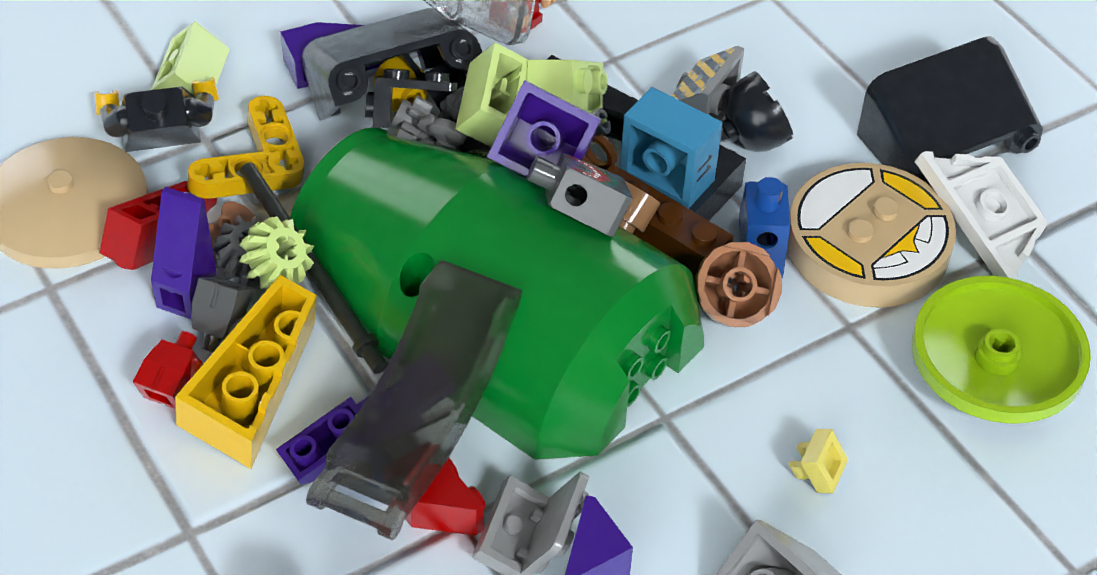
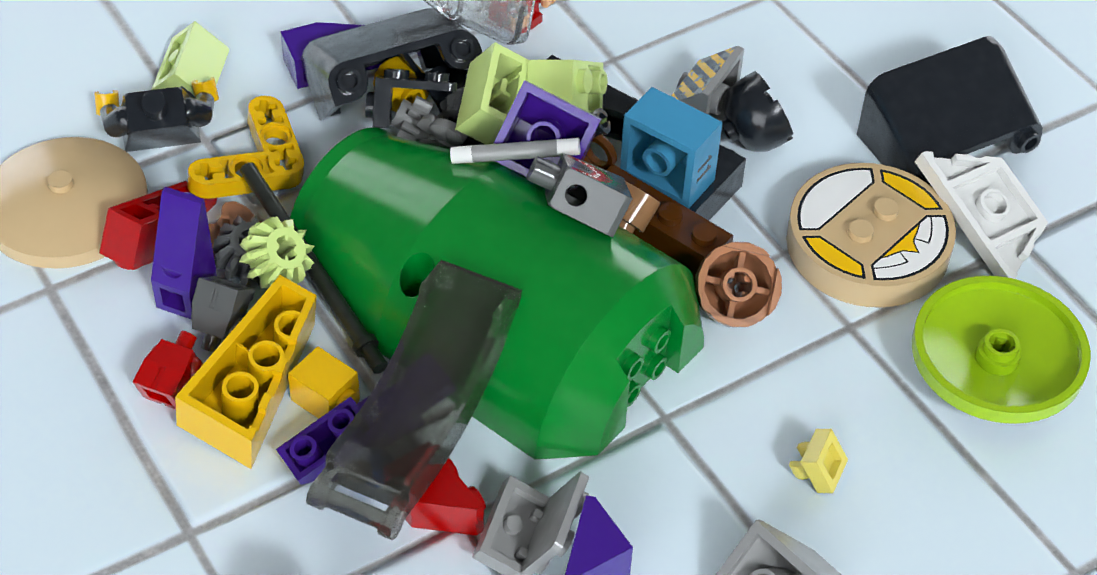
(322, 383): none -> yellow brick
(514, 150): none -> light grey bar
(766, 210): blue torso -> none

